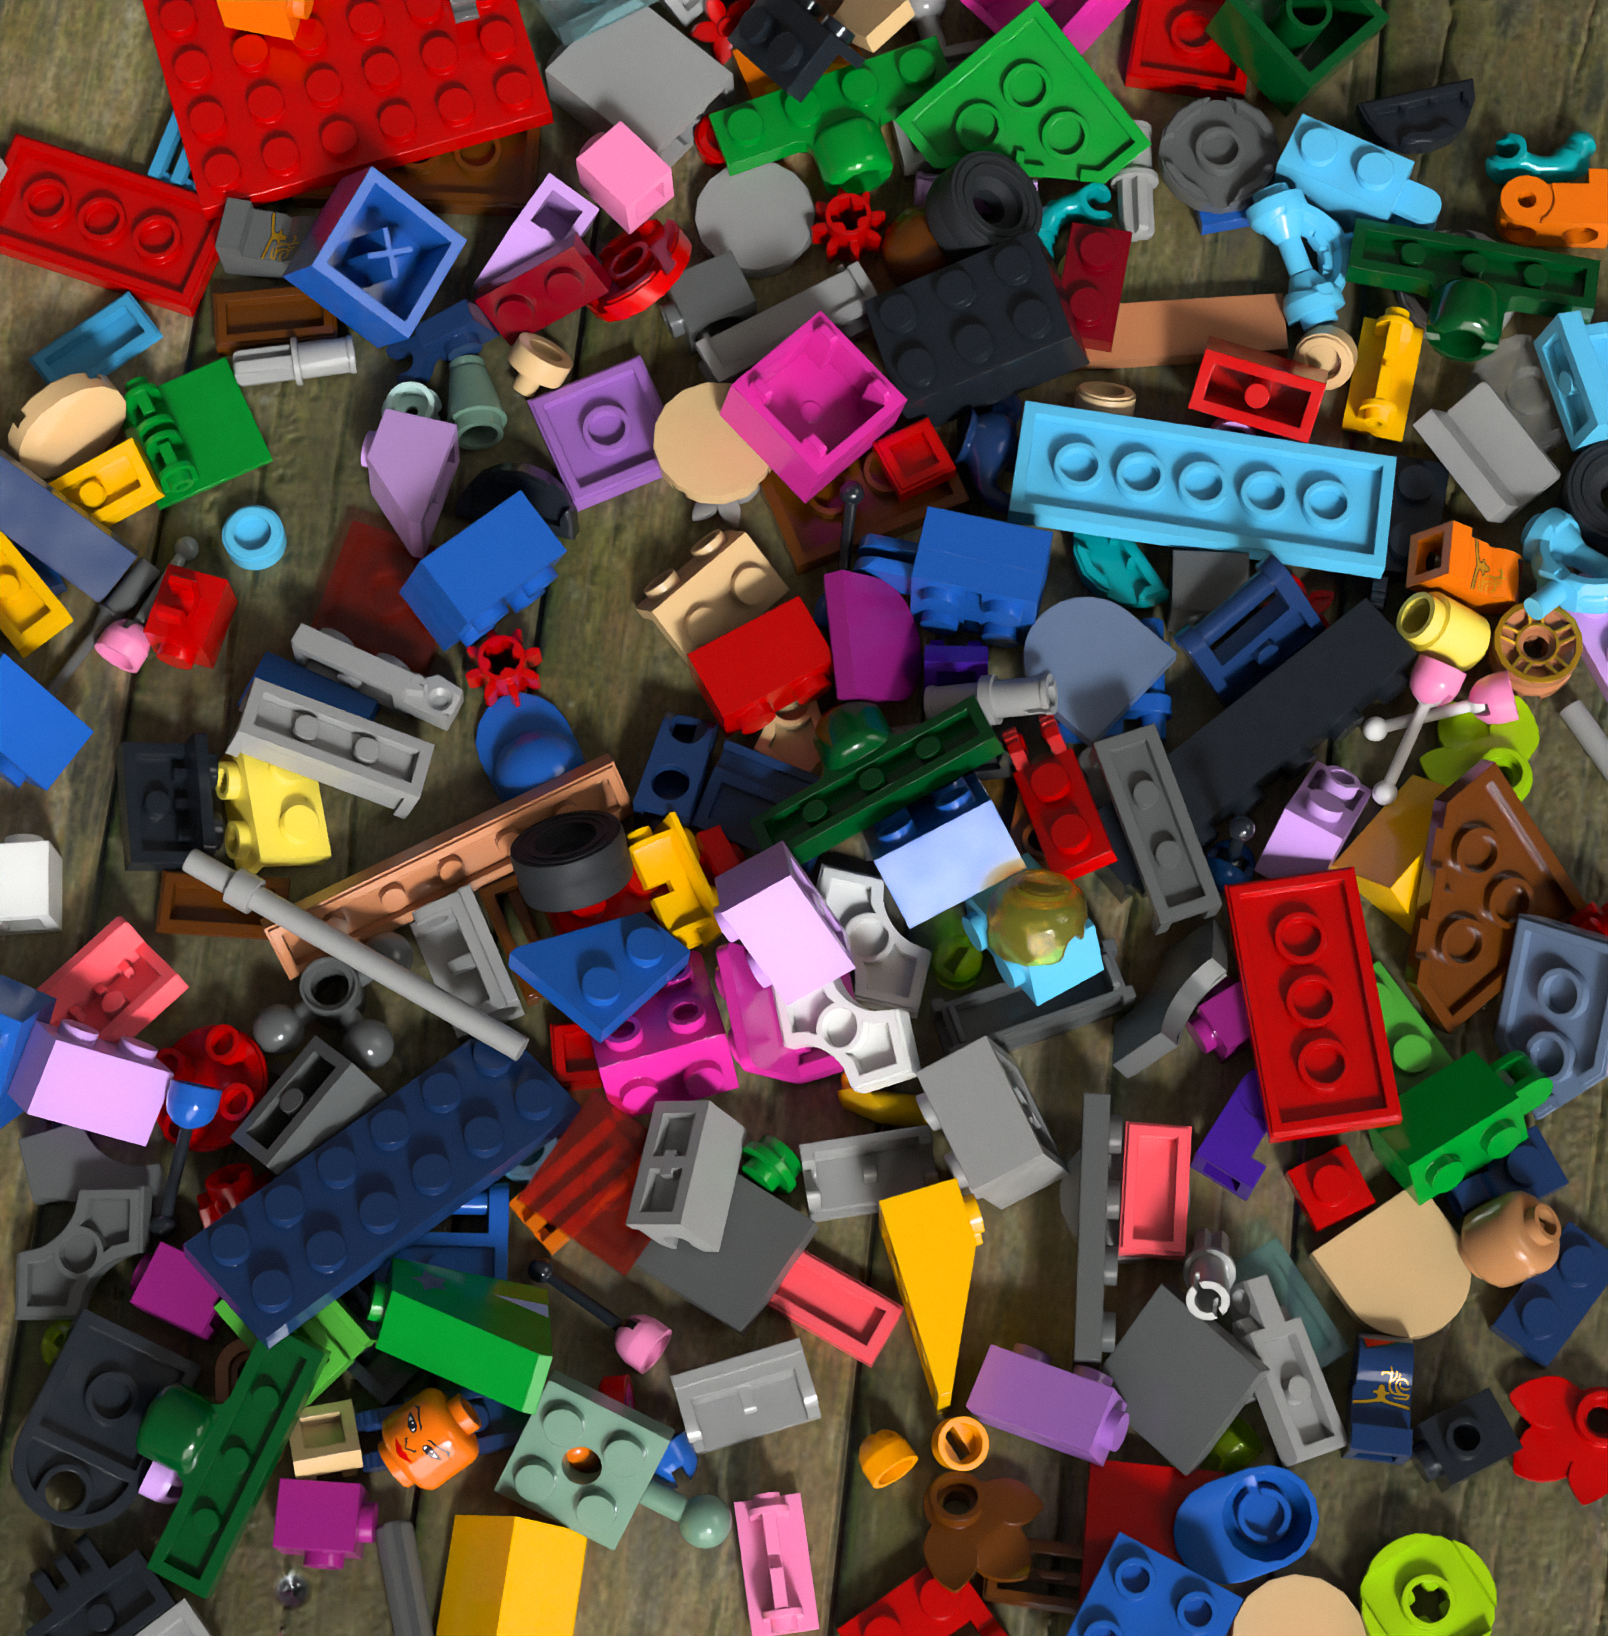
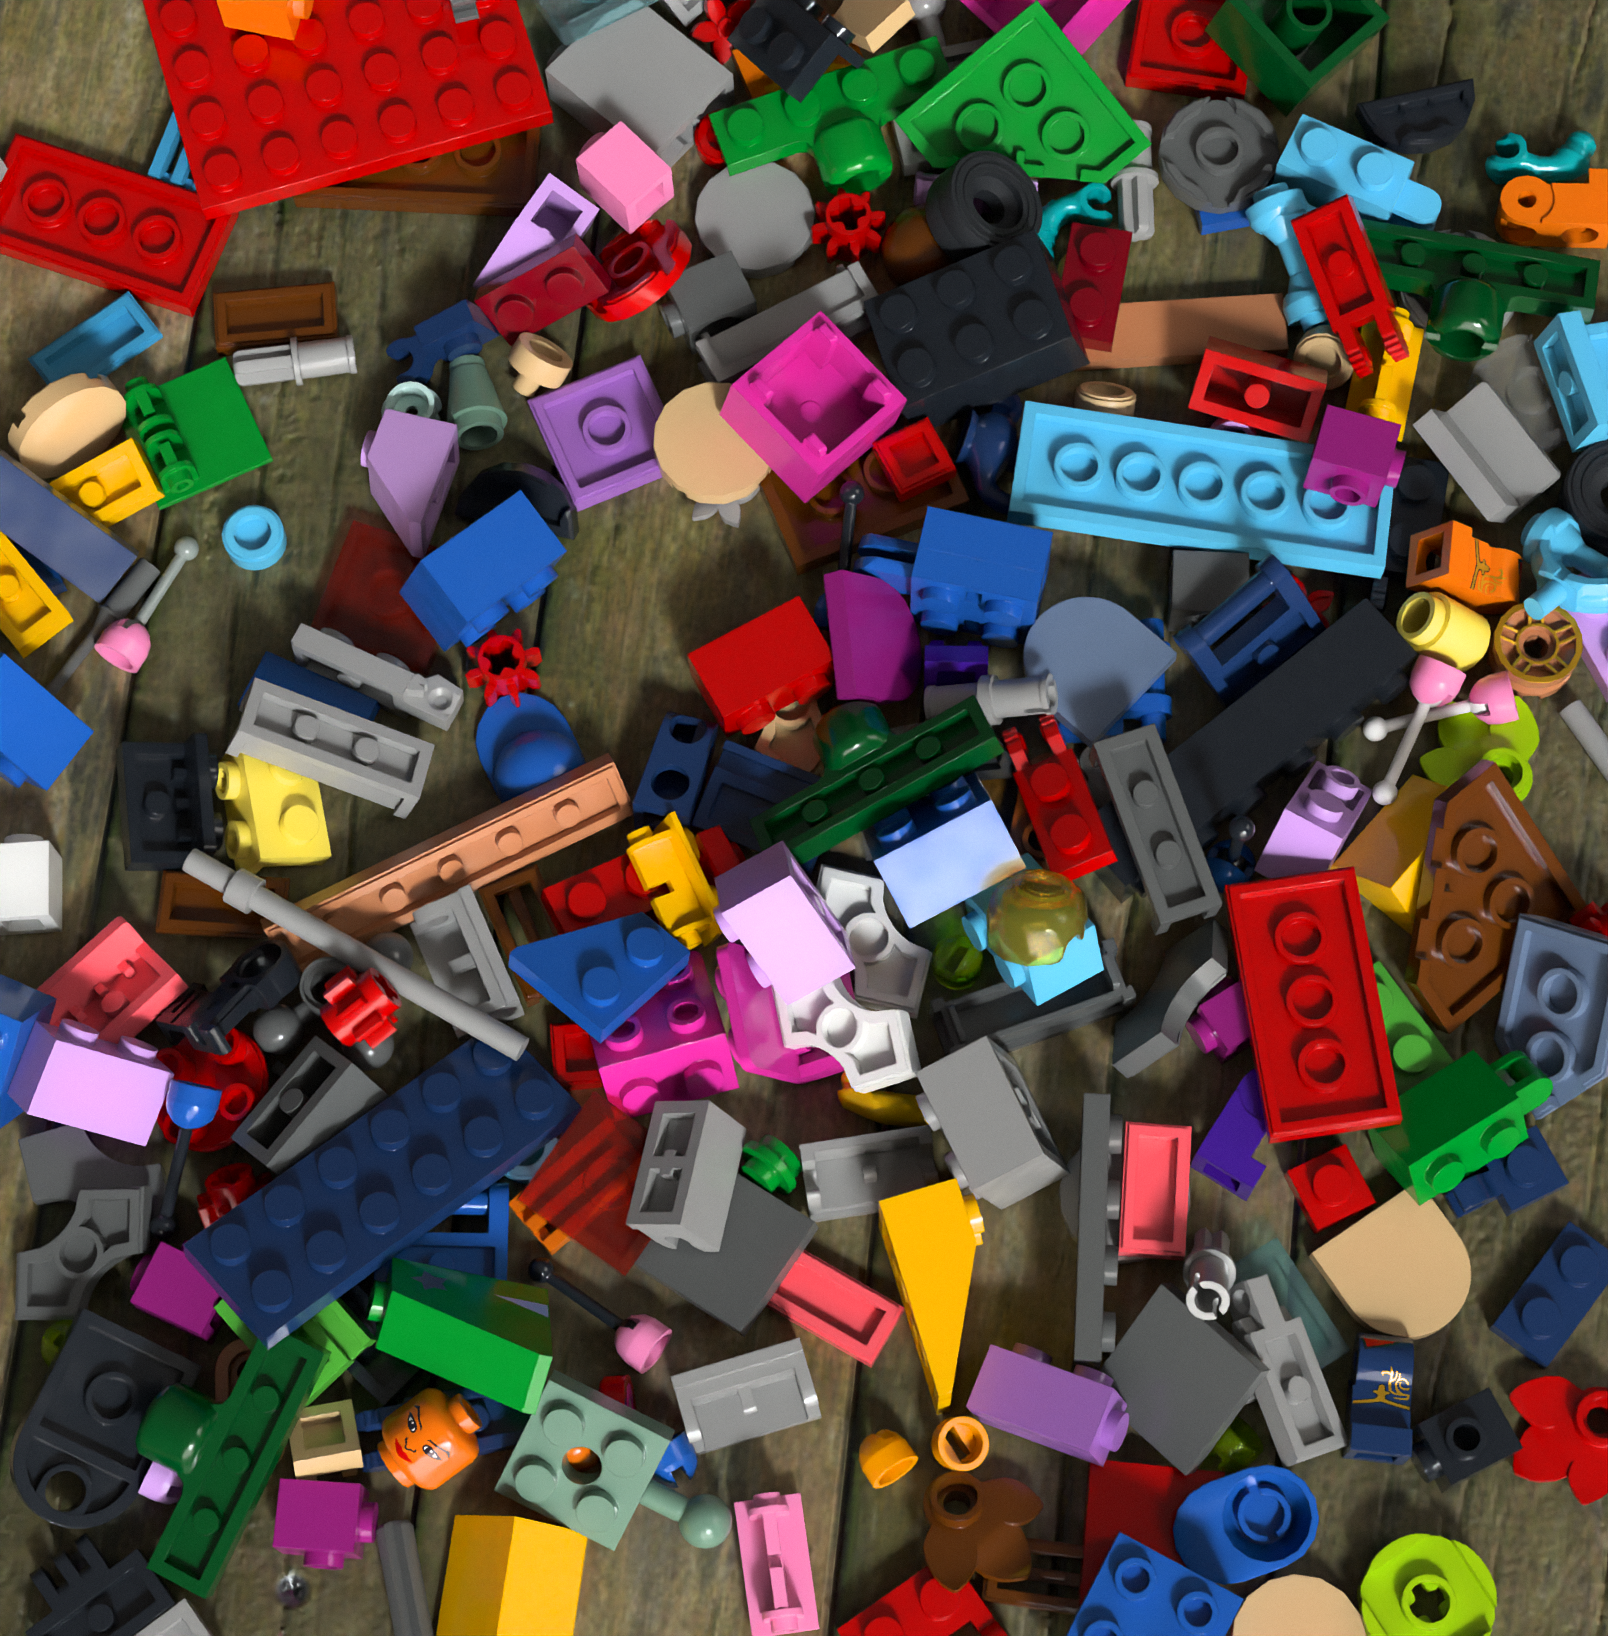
(190, 618): red brick -> none
(253, 981): none -> black piece
(259, 240): dark grey leg -> none
(360, 1007): none -> red gear
(374, 257): blue brick -> none
(571, 861): black tyre -> none
(713, 592): tan bracket -> none
(1117, 571): teal plate -> none
(1349, 280): none -> red hinge
(1354, 457): none -> magenta brick
(1510, 1239): medium nougat head -> none

